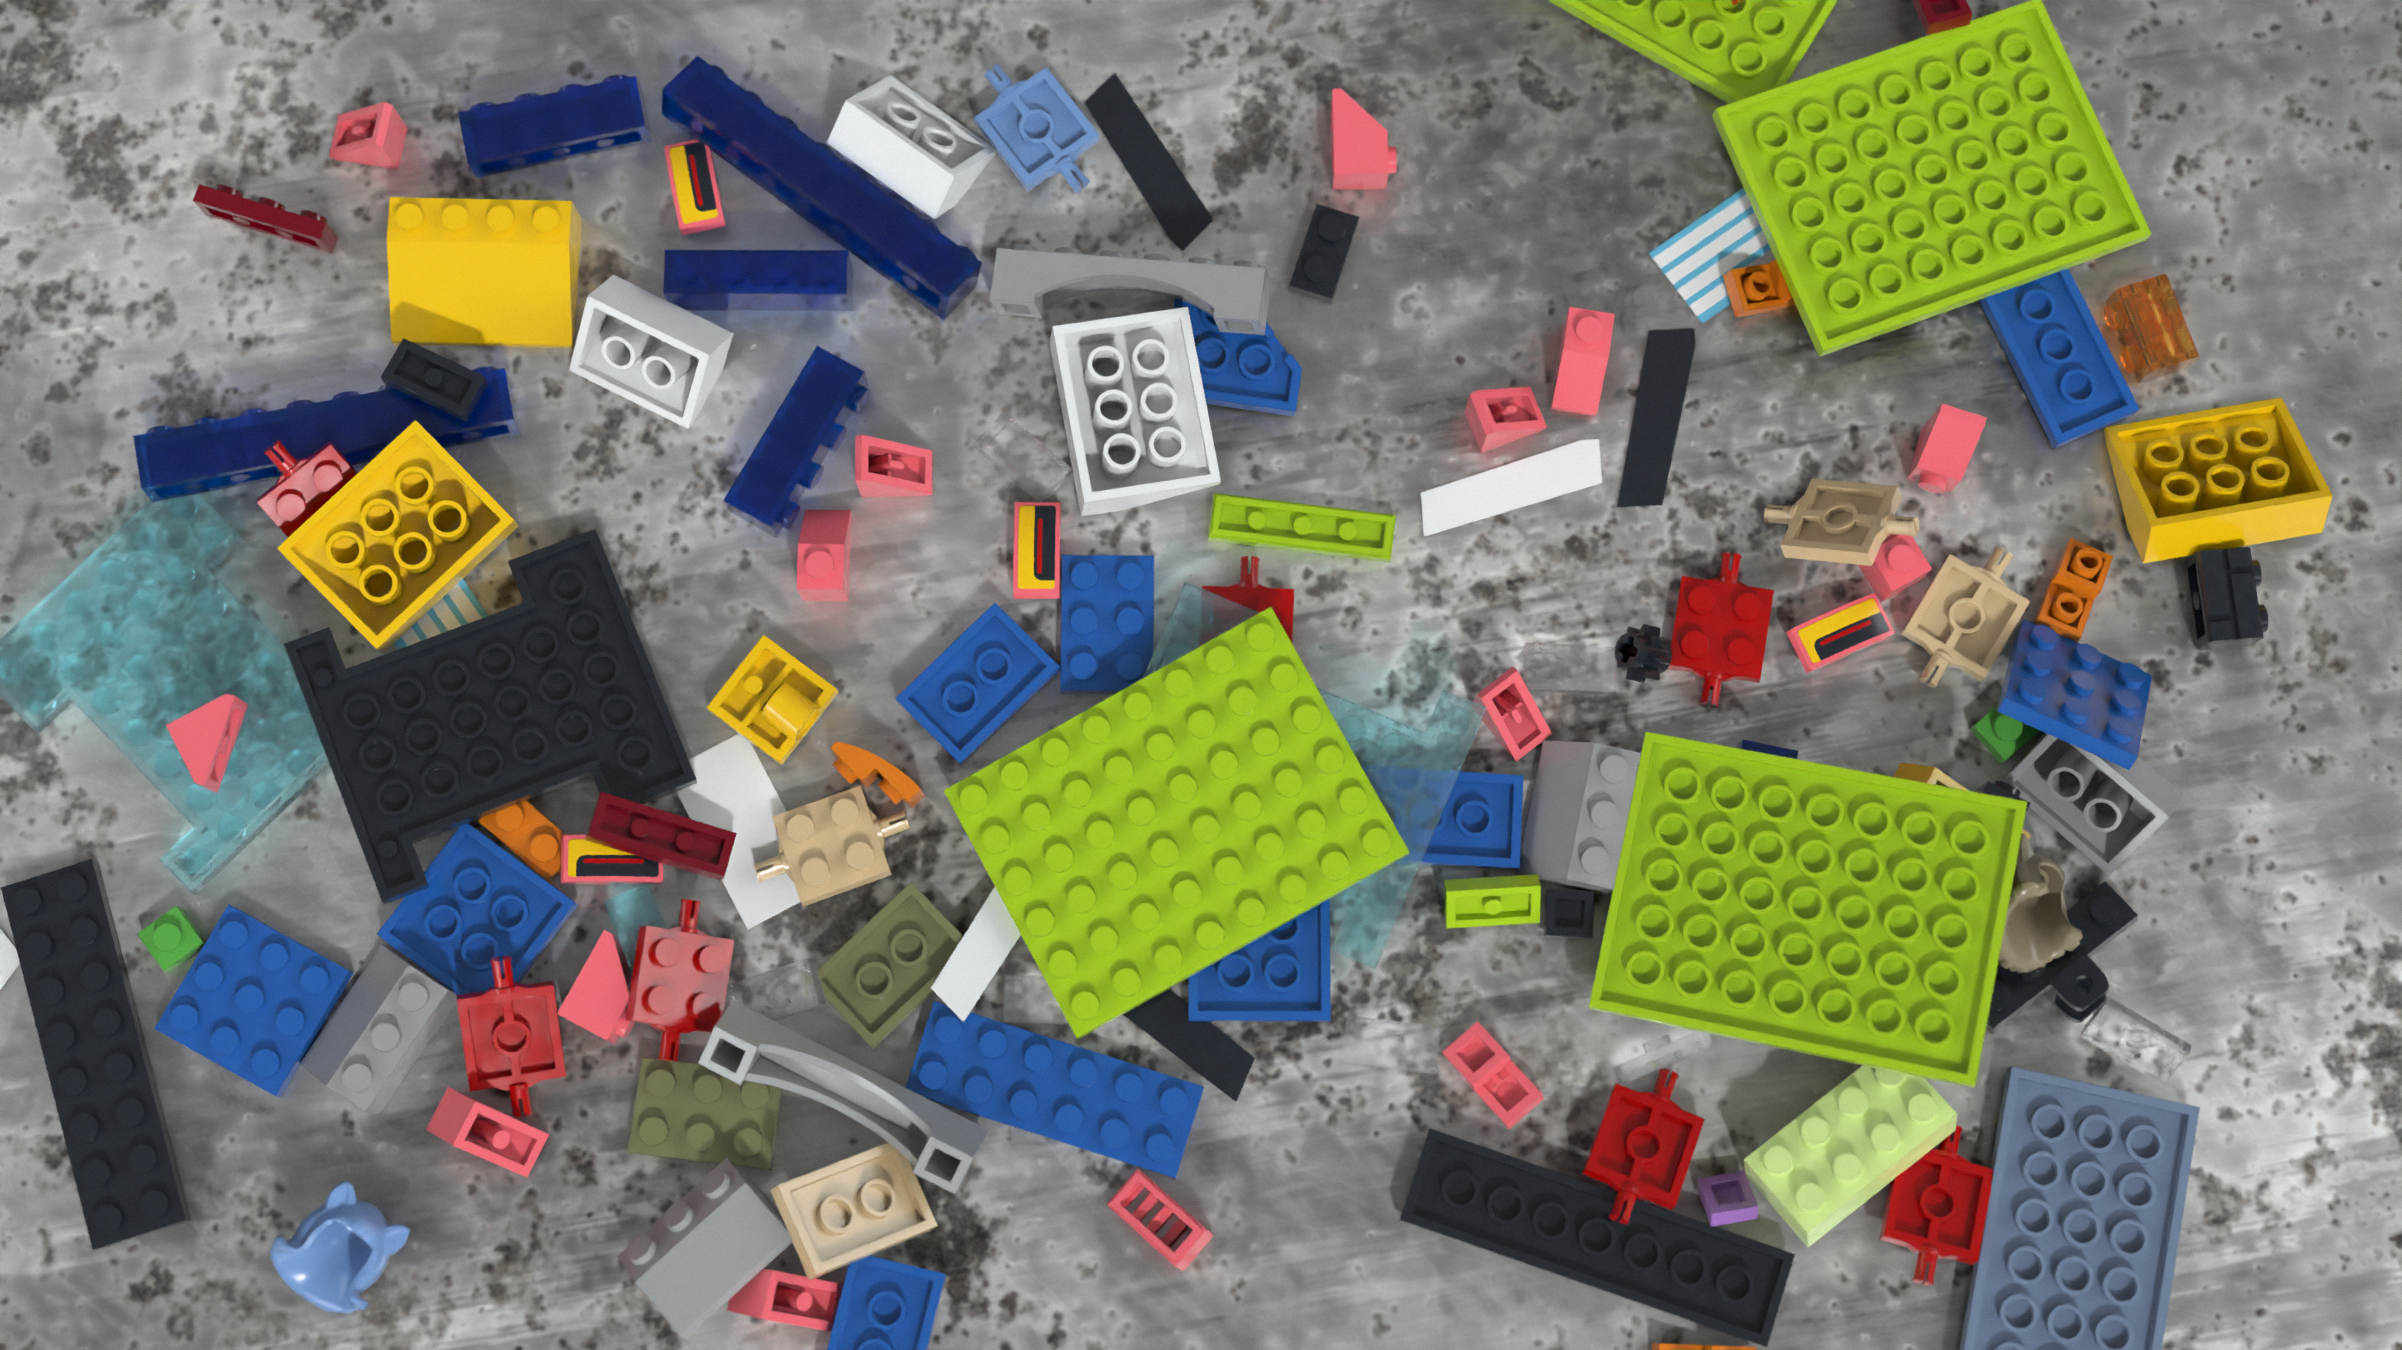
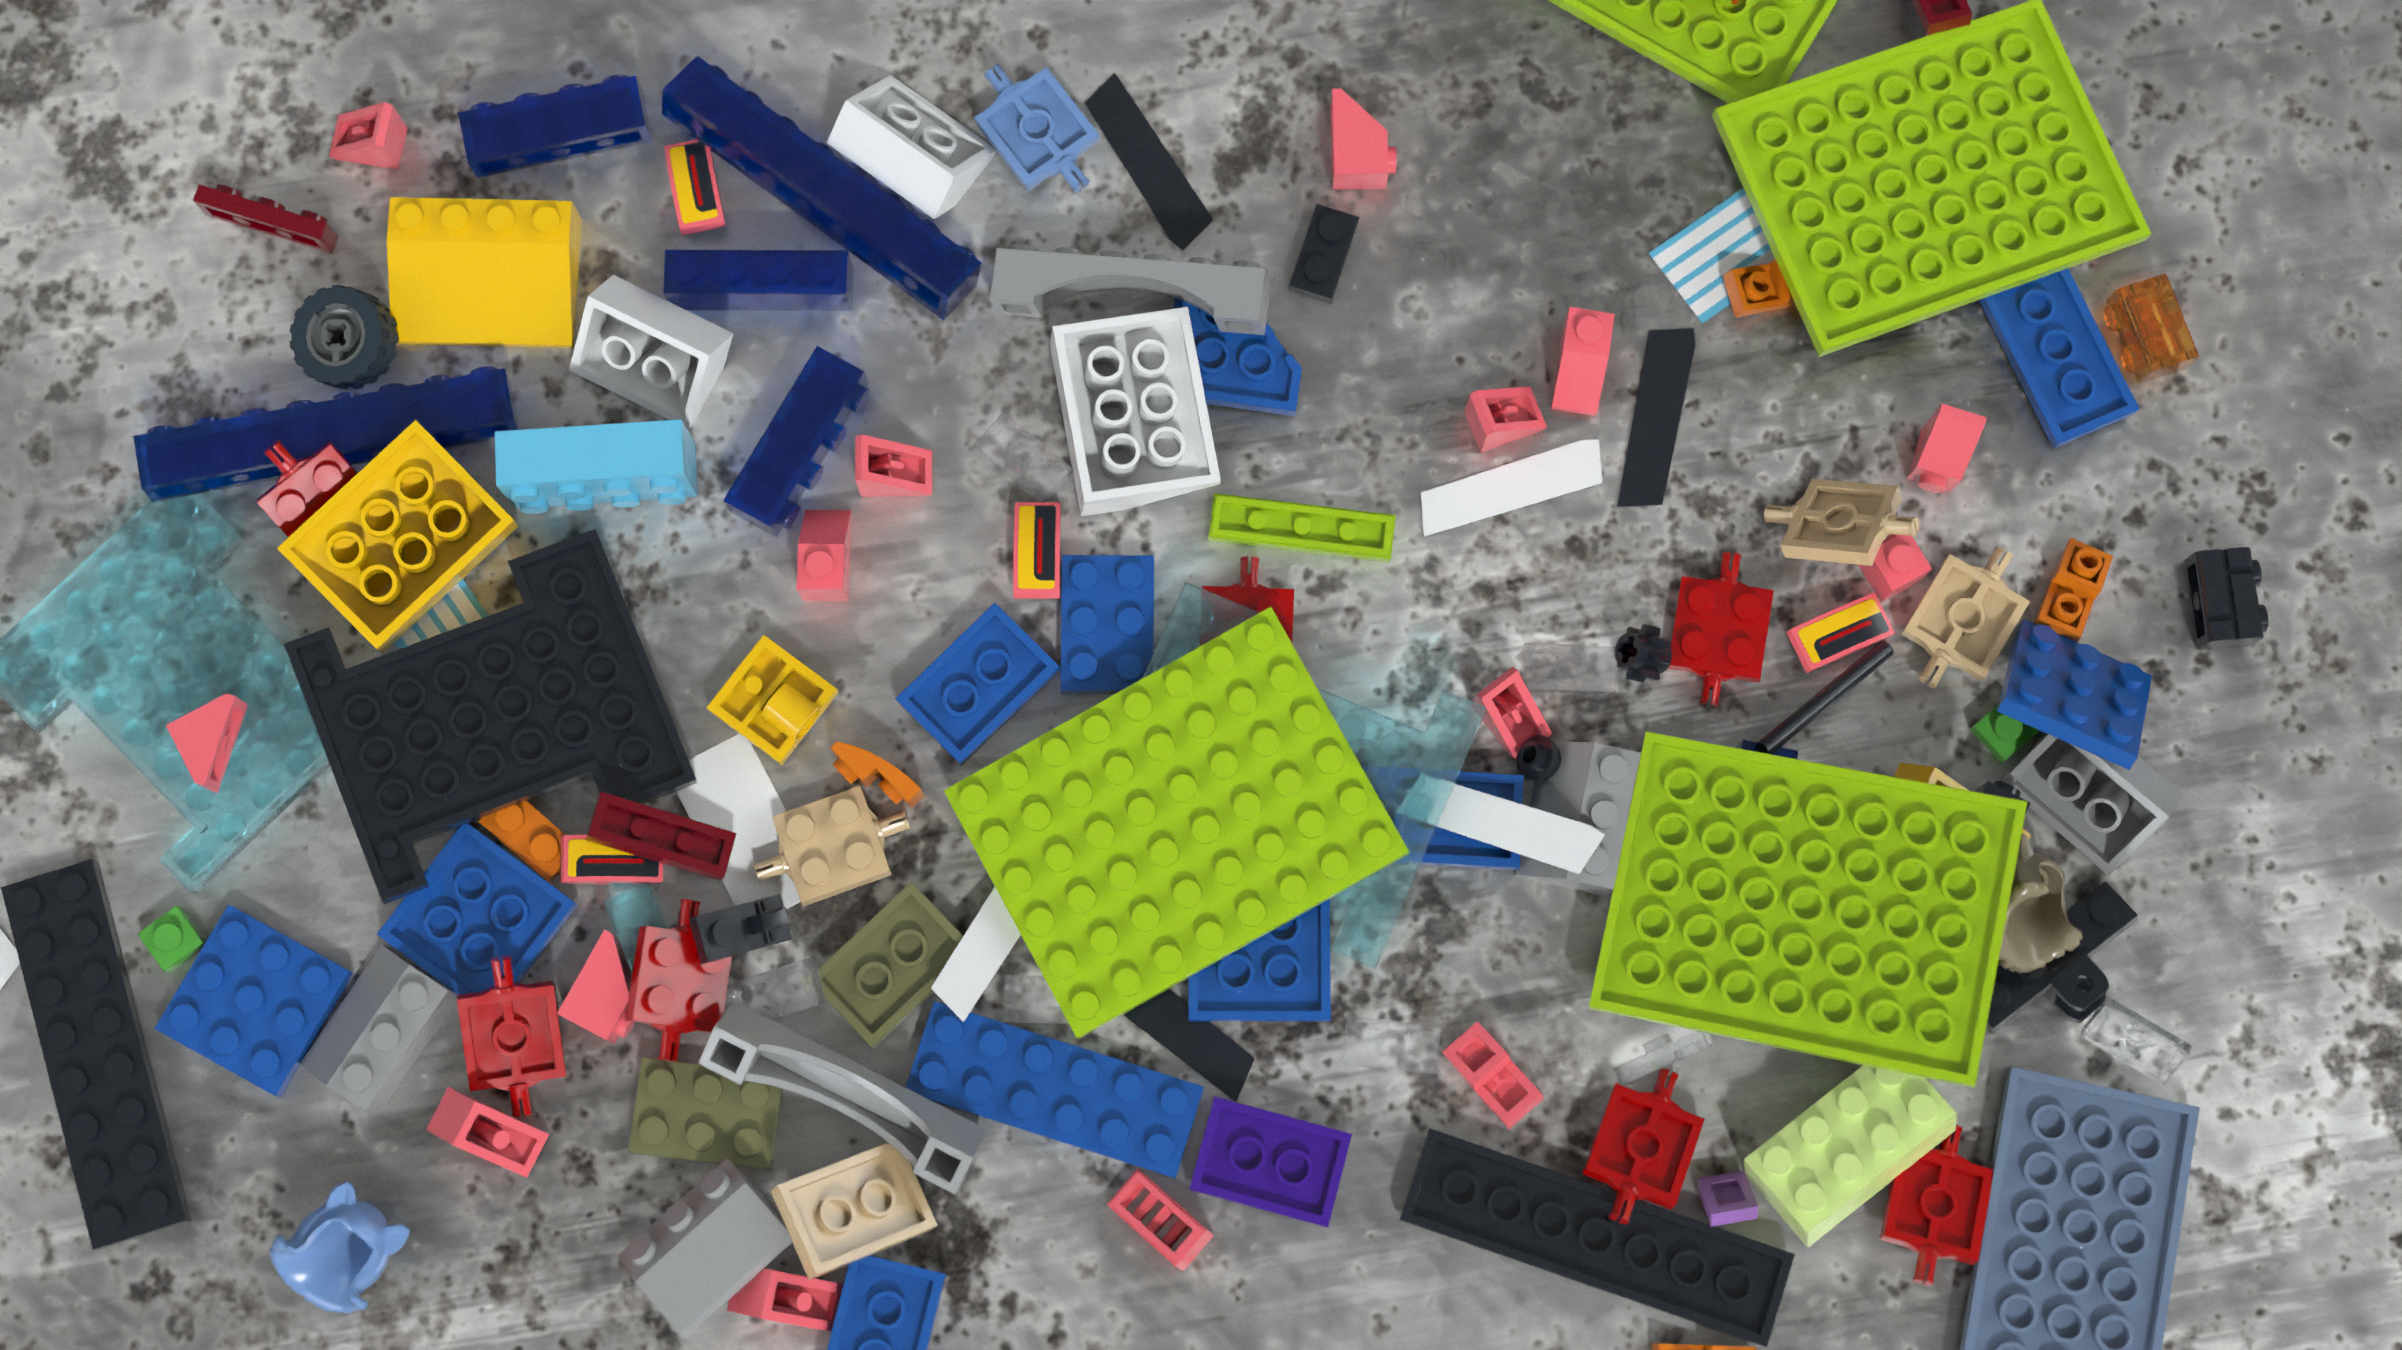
(343, 337): none -> black wheel
(434, 380): black plate -> none
(596, 465): none -> medium azure brick
(740, 929): none -> black hinge
(1270, 1162): none -> dark purple plate
(1492, 901): lime plate -> none
(1520, 829): none -> white sticker
(1538, 758): none -> black plate
(1569, 914): black plate -> none
(1825, 698): none -> black bar
(2216, 480): yellow slope -> none

